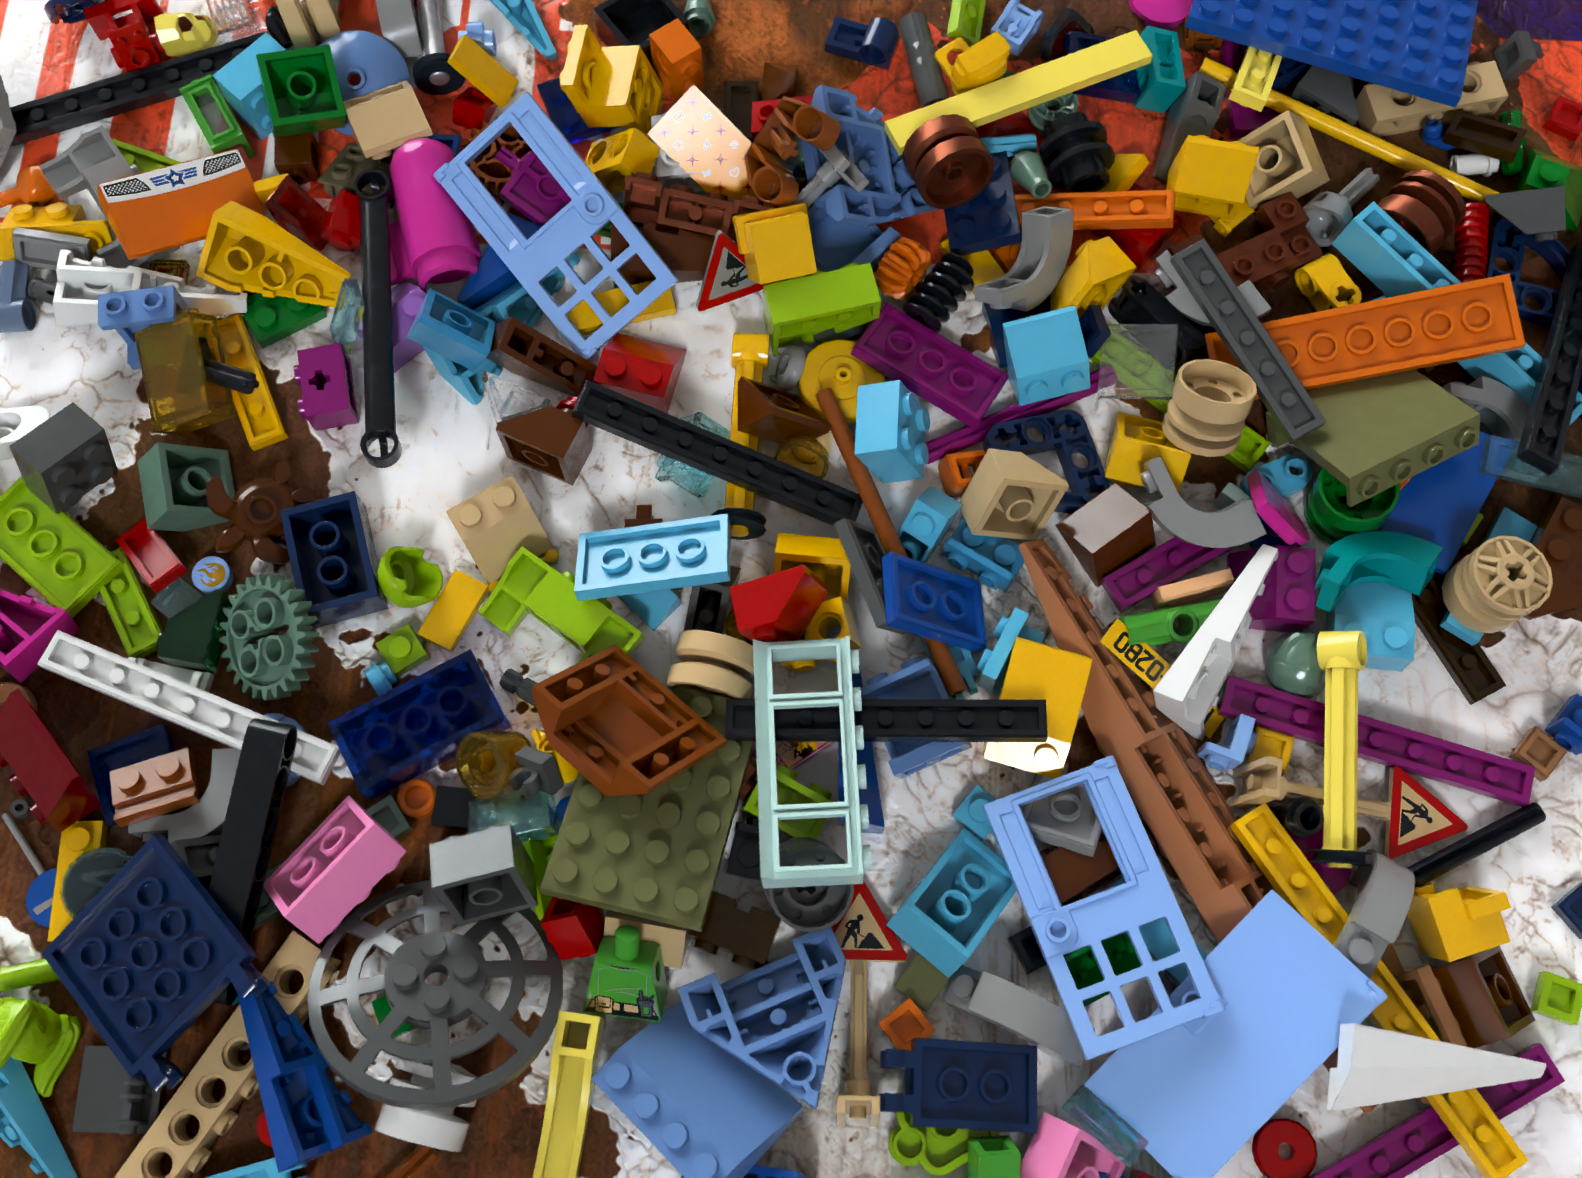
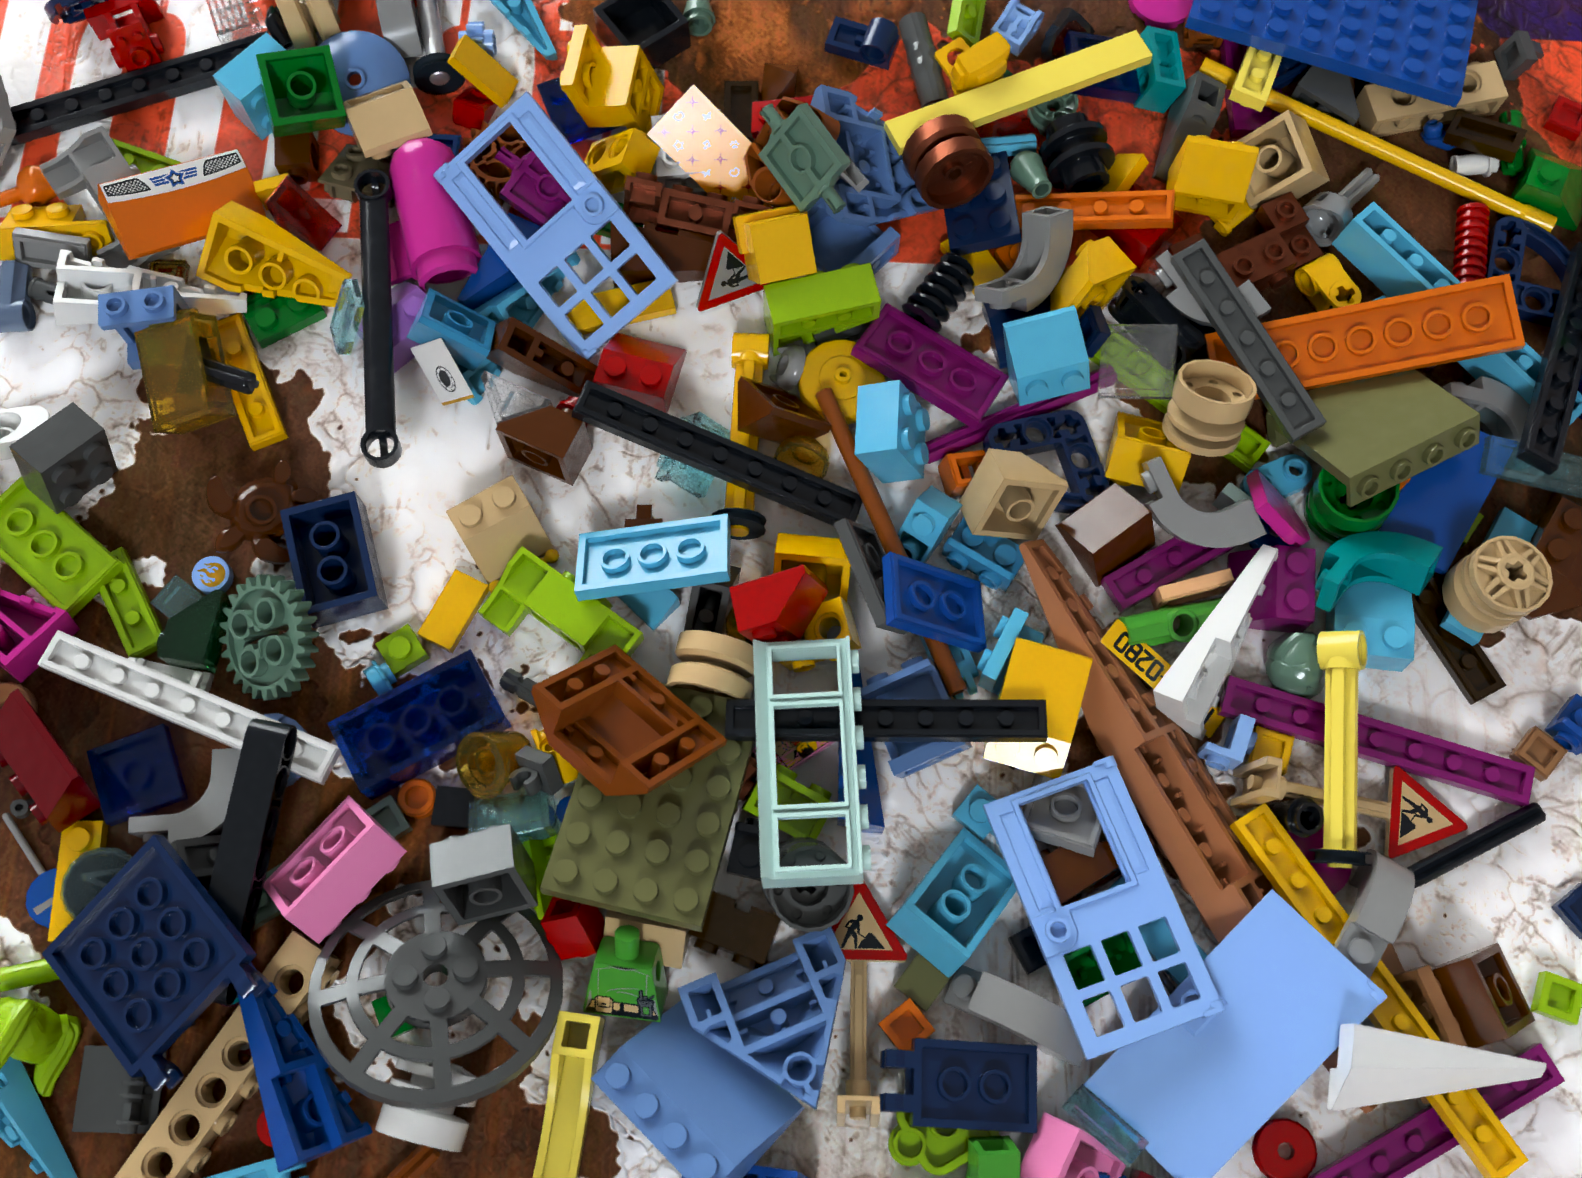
(151, 556): red tile -> none
(154, 787): plate -> none
(176, 482): sand green slope -> none
(184, 33): light yellow rock -> none
(214, 115): bright green window -> none
(326, 387): magenta brick -> none
(342, 222): red brick -> none
(408, 578): lime hair -> none
(442, 372): none -> white sticker
(676, 59): orange brick -> none
(804, 157): none -> sand green plate
(902, 268): orange gear -> none
(1425, 207): copper wheel -> none
(1457, 921): yellow plate -> none
(1532, 211): dark grey slope -> none

